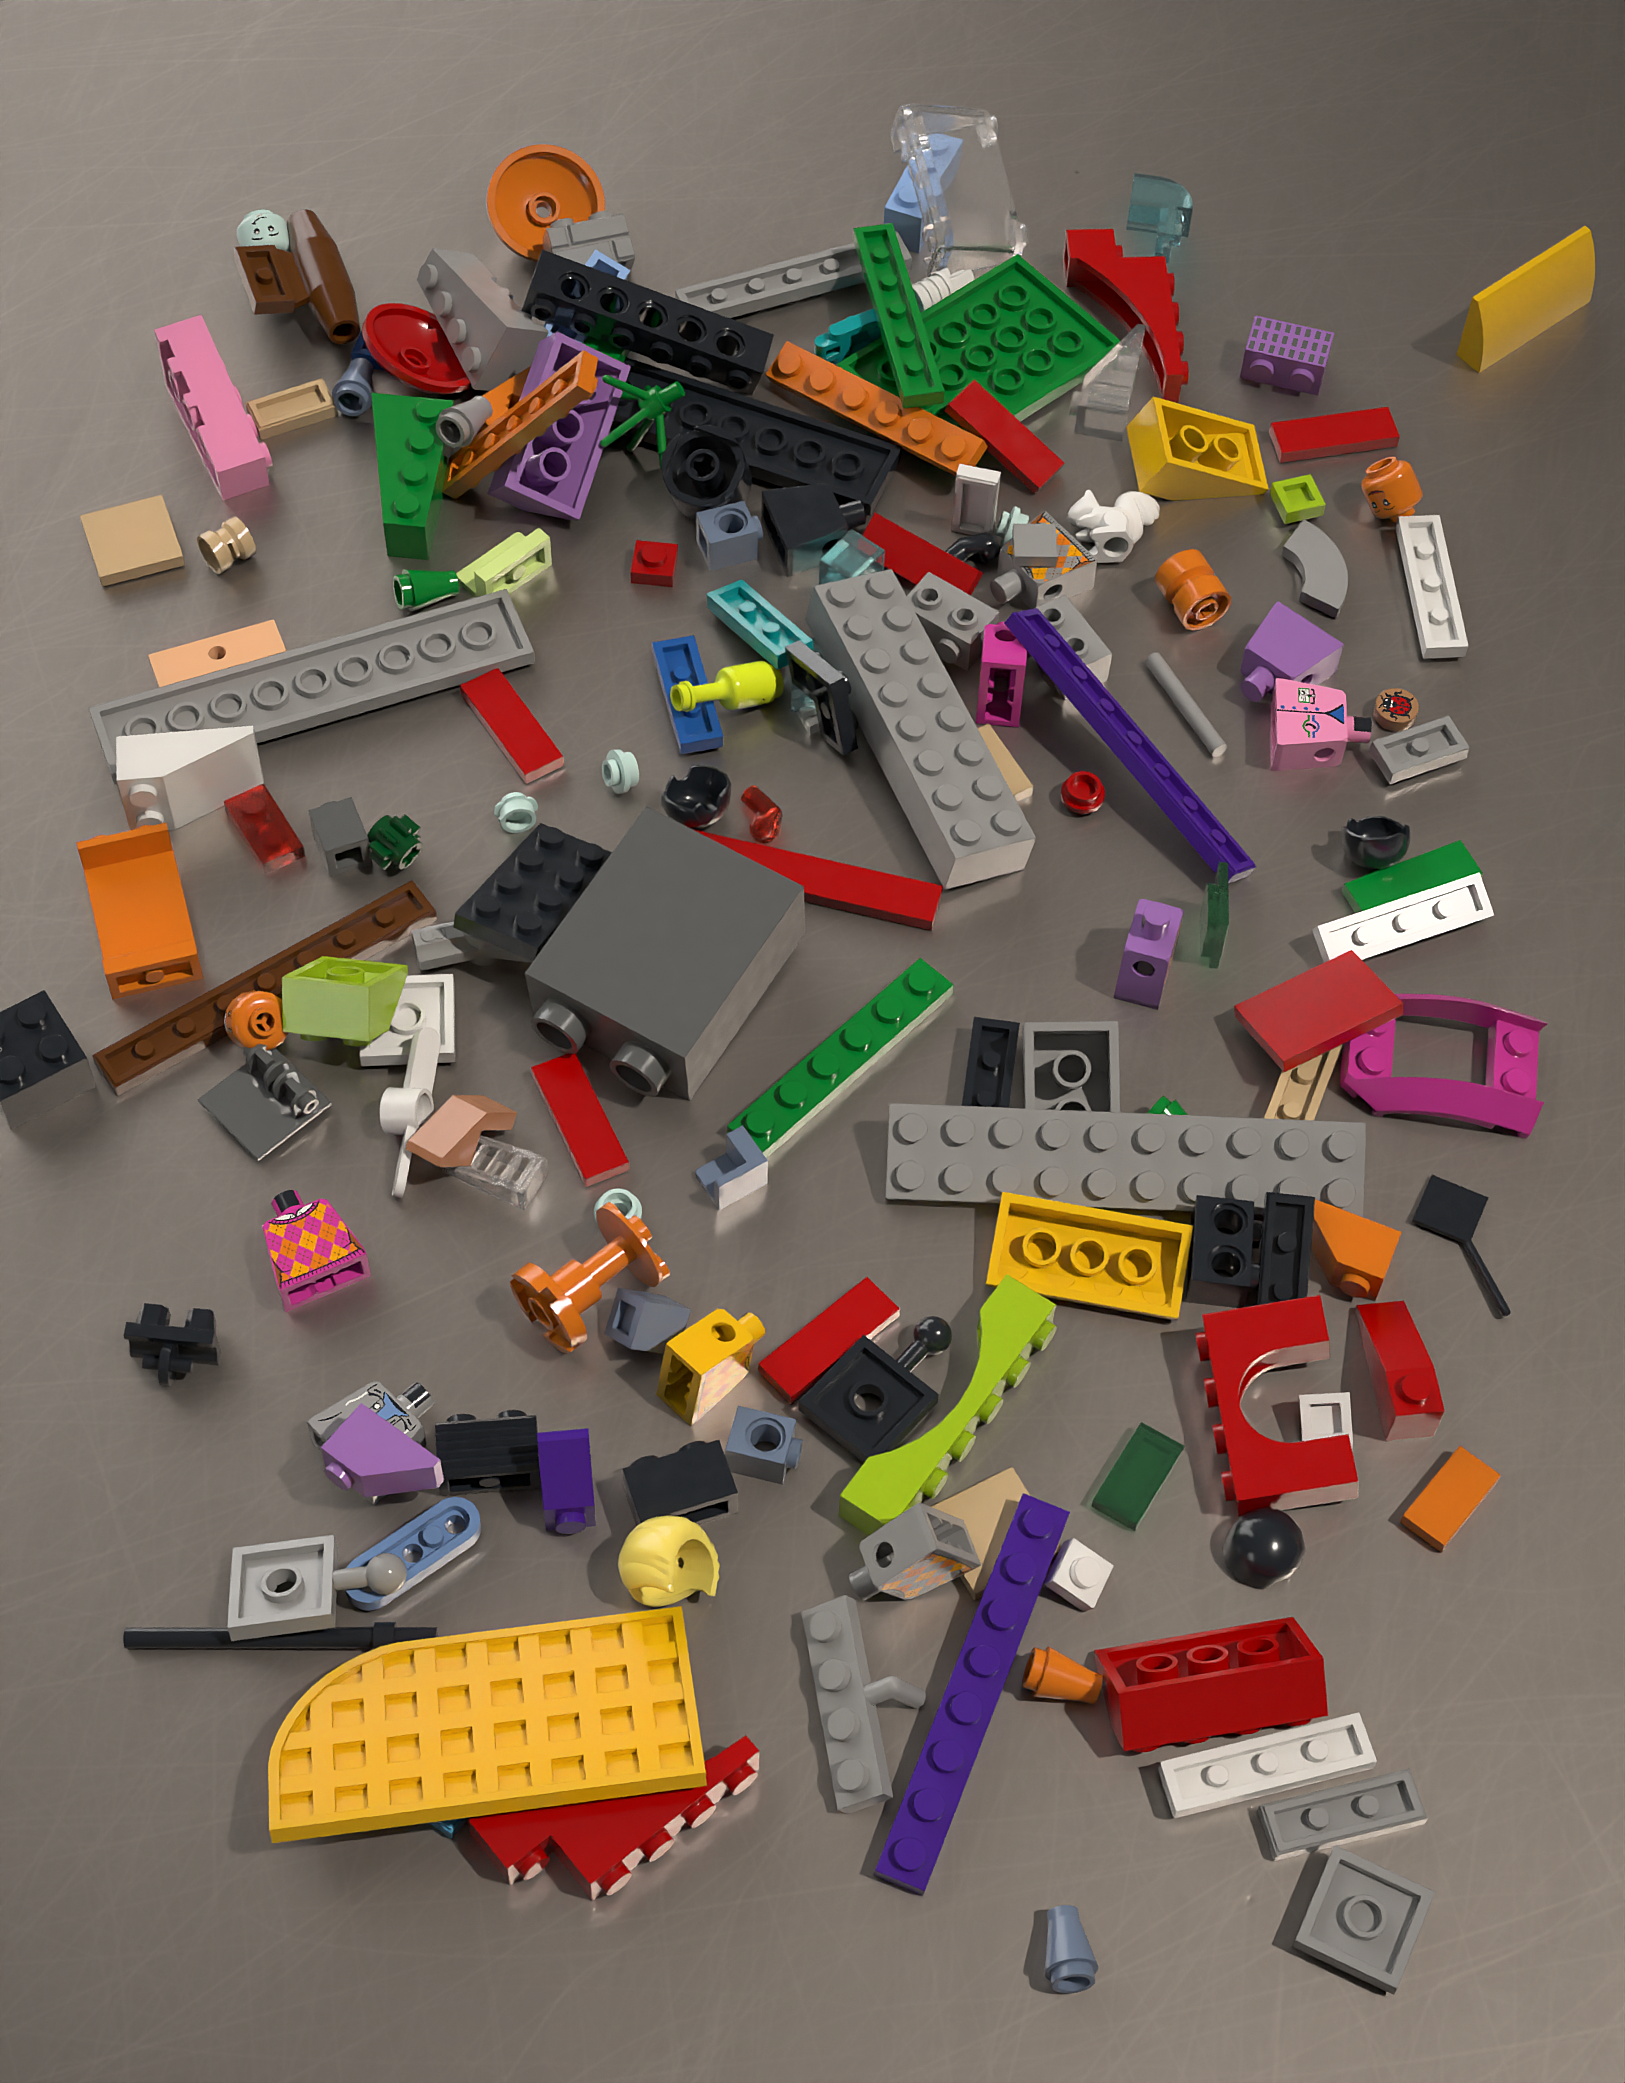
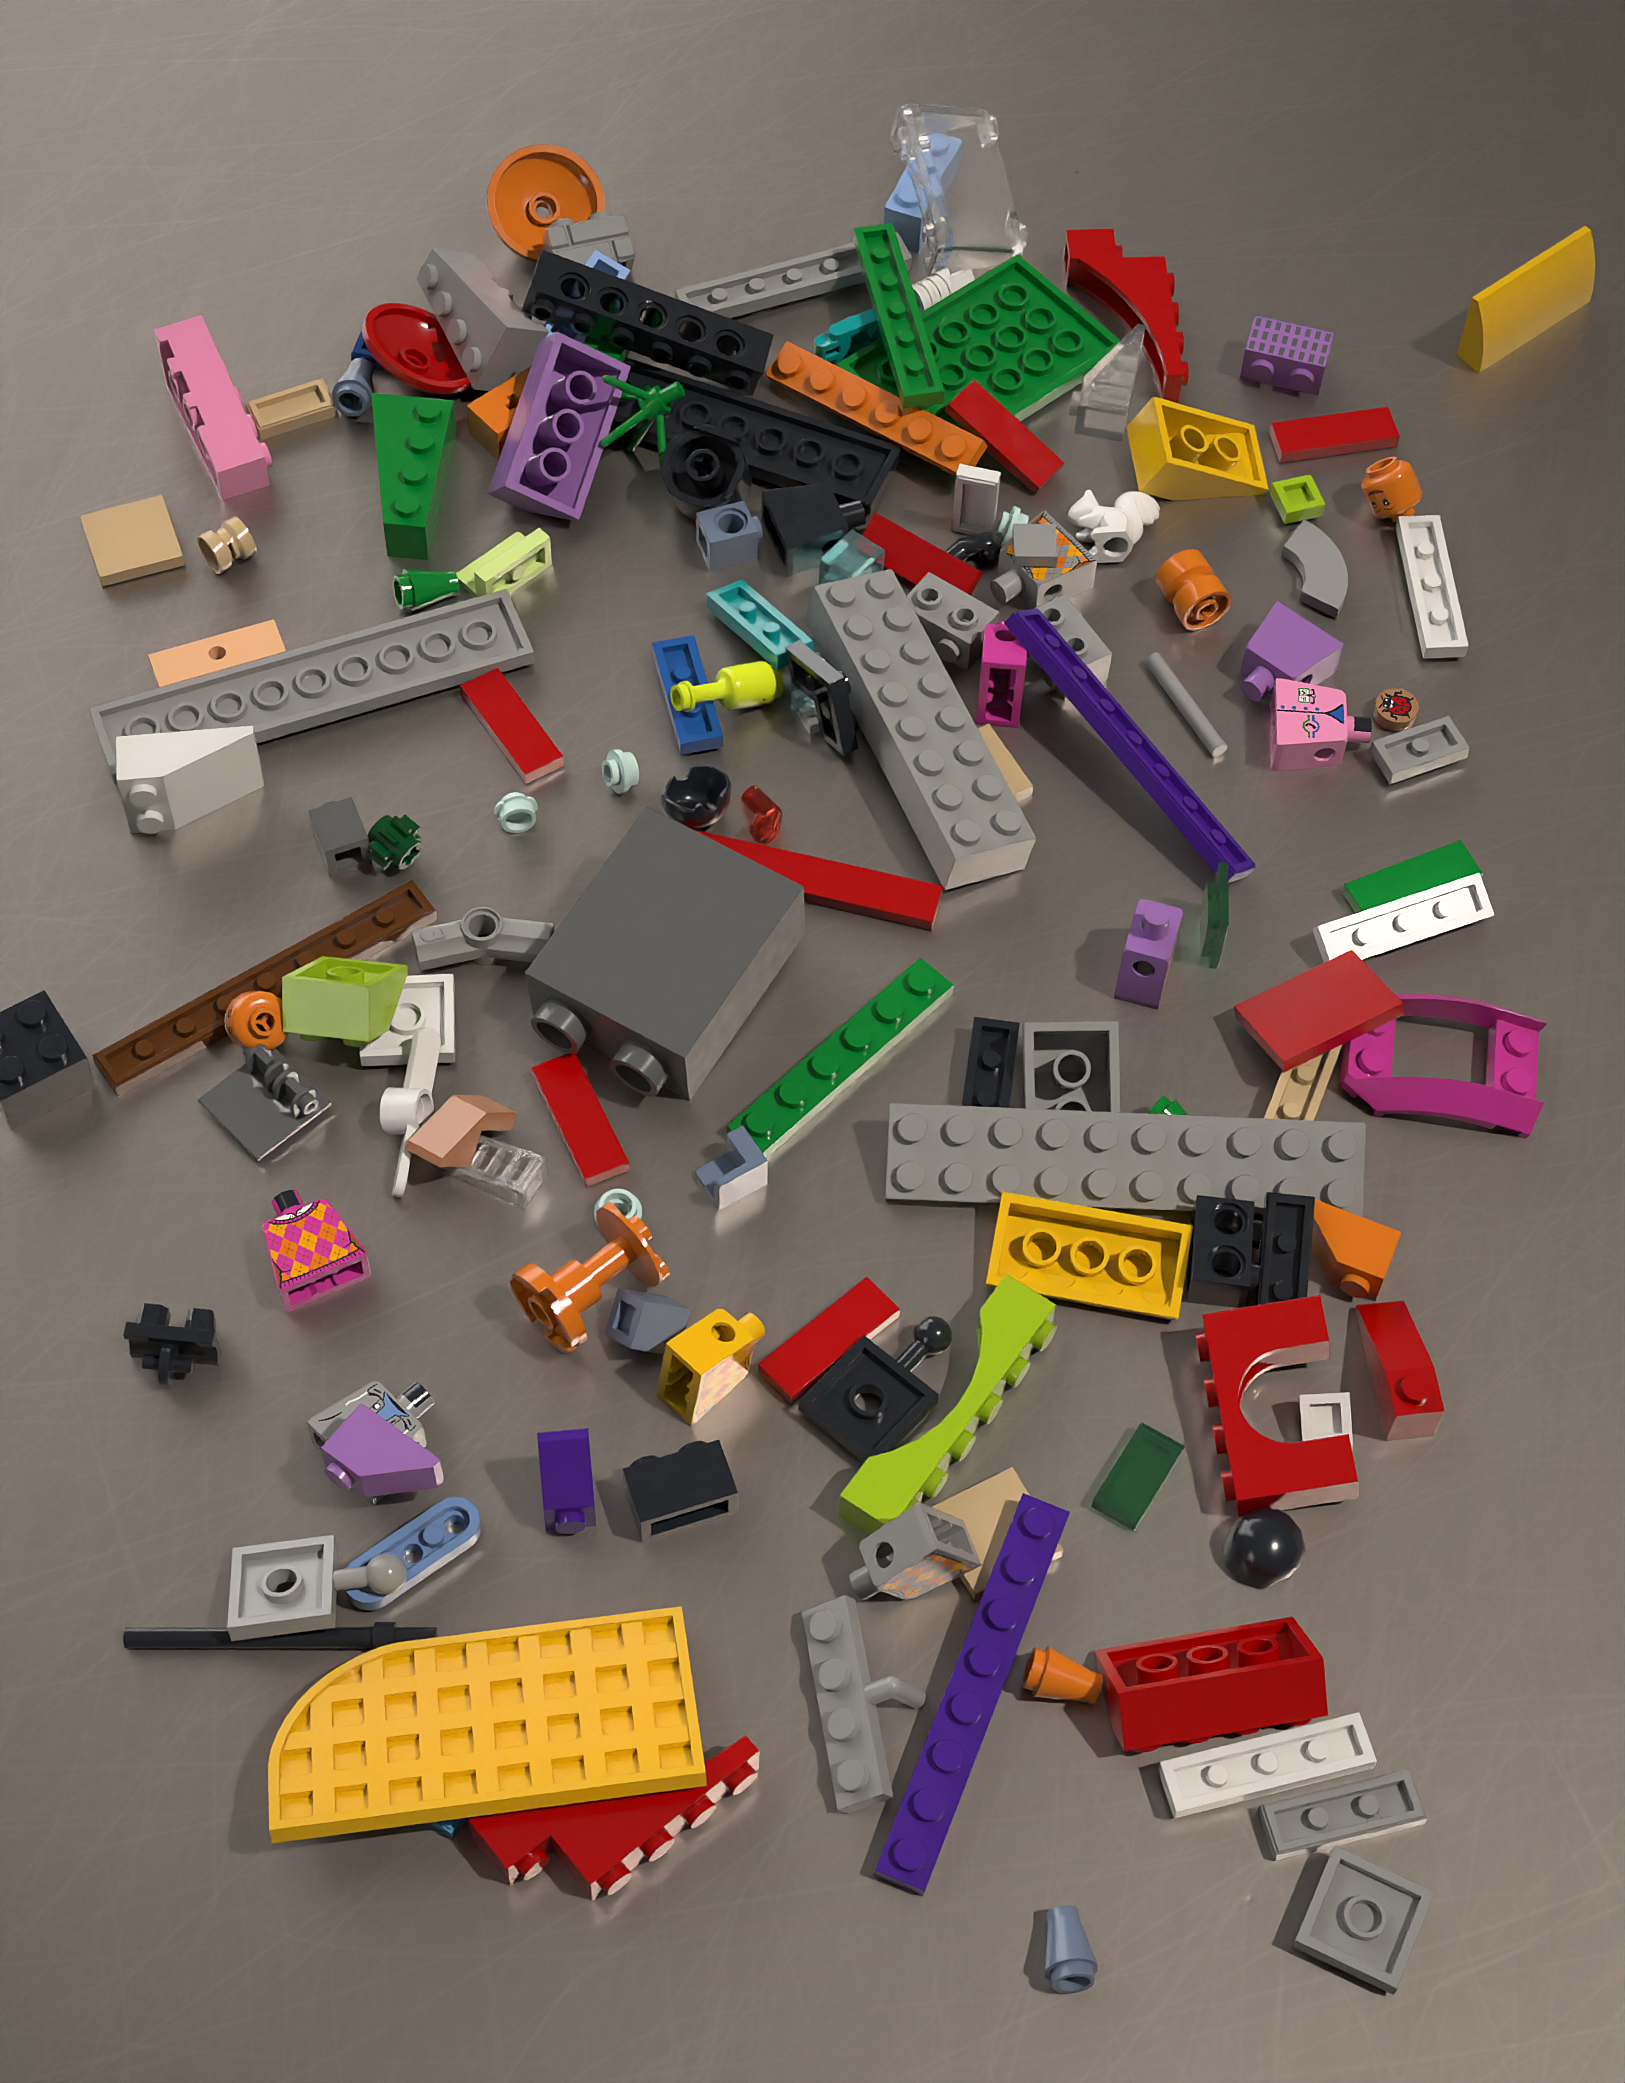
(139, 910): orange panel -> none
(263, 228): light aqua head -> none
(264, 829): clear red plate -> none
(307, 274): reddish brown plate -> none
(461, 422): light grey cone -> none
(488, 1453): black brick -> none
(521, 424): orange plate -> none
(531, 891): black plate -> none
(654, 563): red plate -> none
(668, 1561): light yellow piece -> none
(756, 1426): sand blue brick -> none
(1078, 1574): white plate -> none
(1083, 792): red plate -> none
(1160, 208): clear light blue brick -> none
(1375, 841): black hair -> none
(1450, 1498): orange tile -> none
(1456, 1213): black piece -> none

